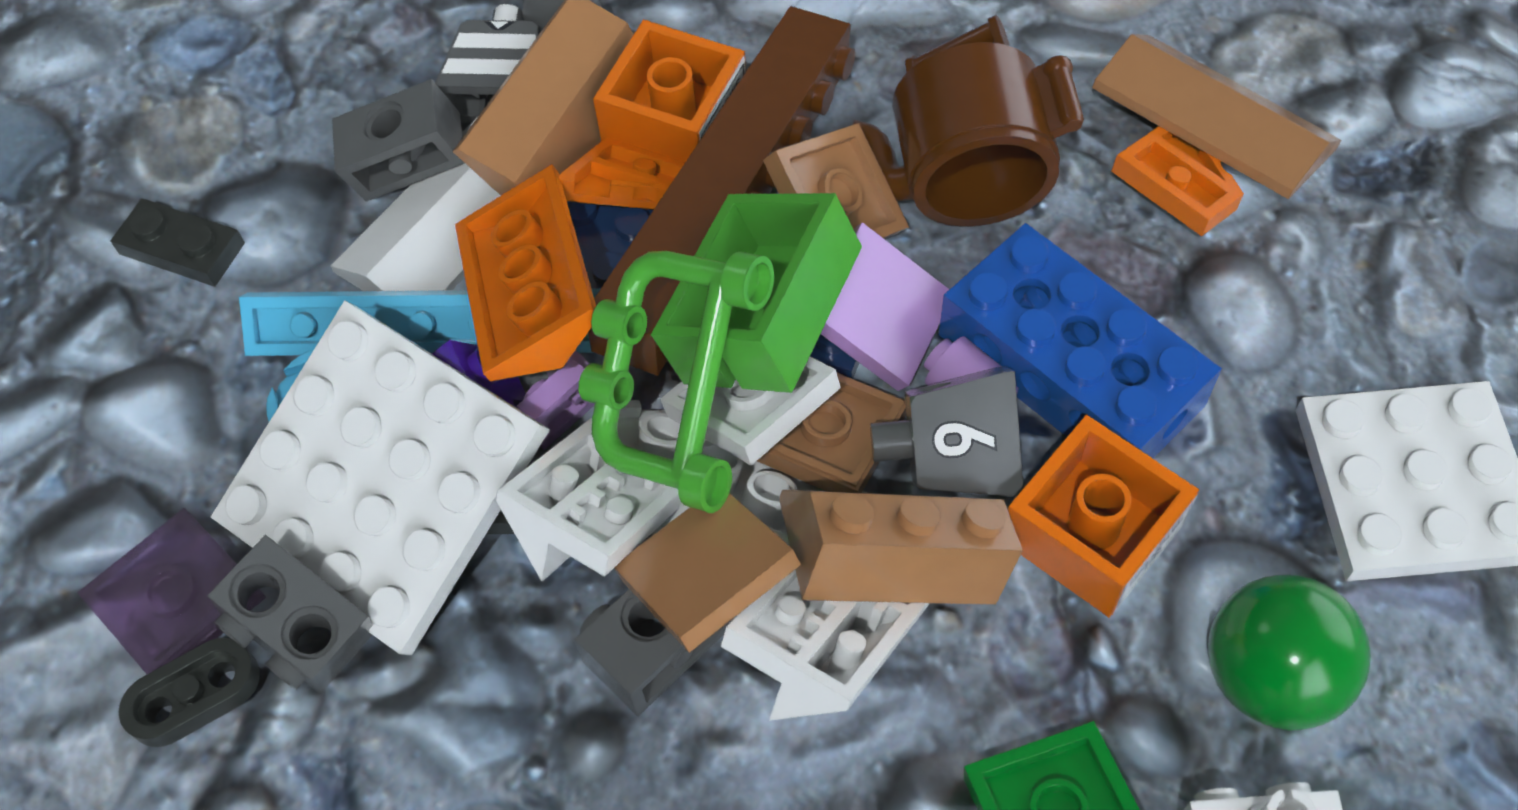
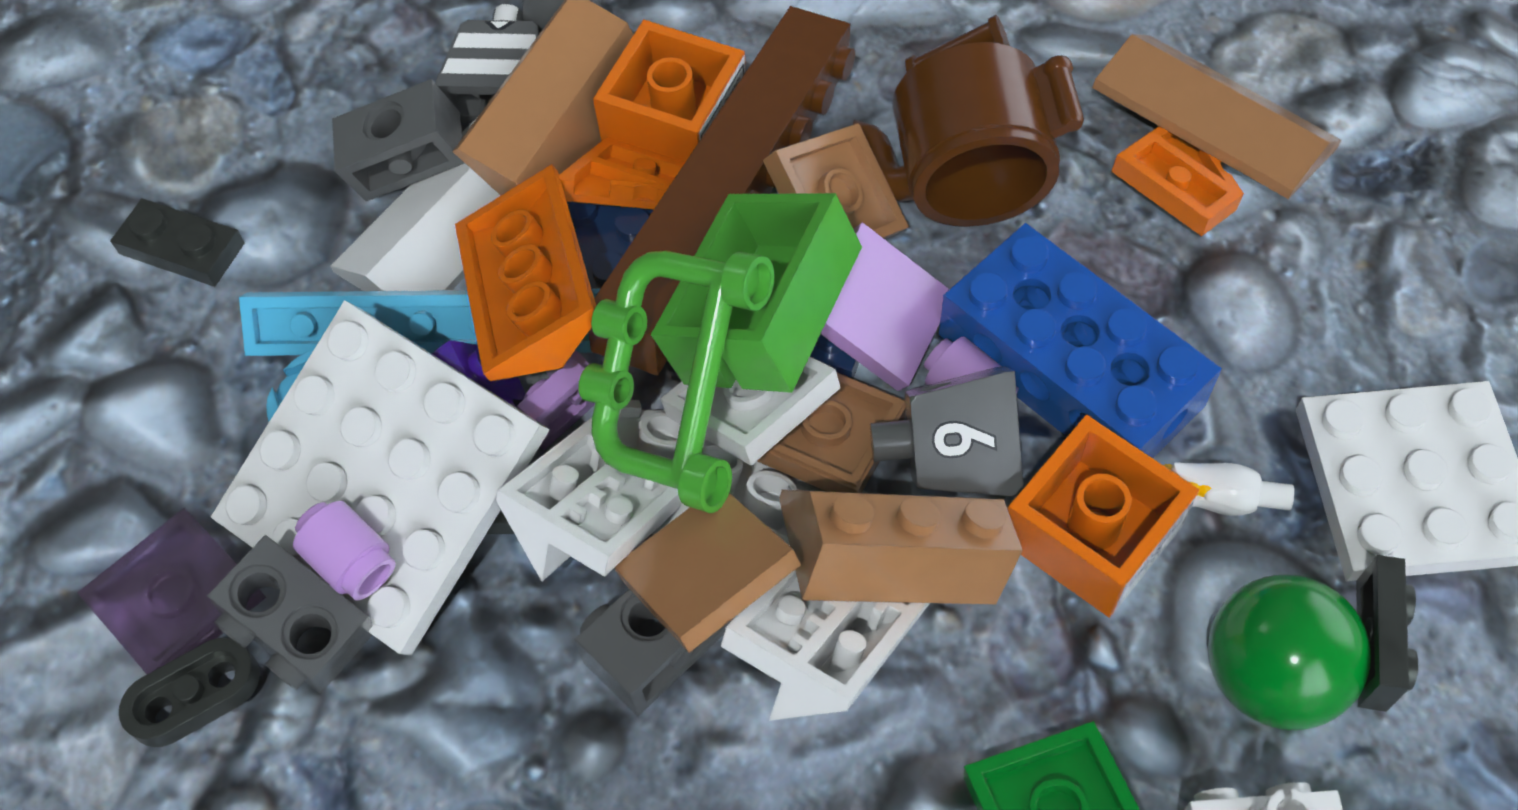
(343, 549): none -> lavender brick
(1233, 488): none -> white piece
(1386, 610): none -> pearl dark grey plate

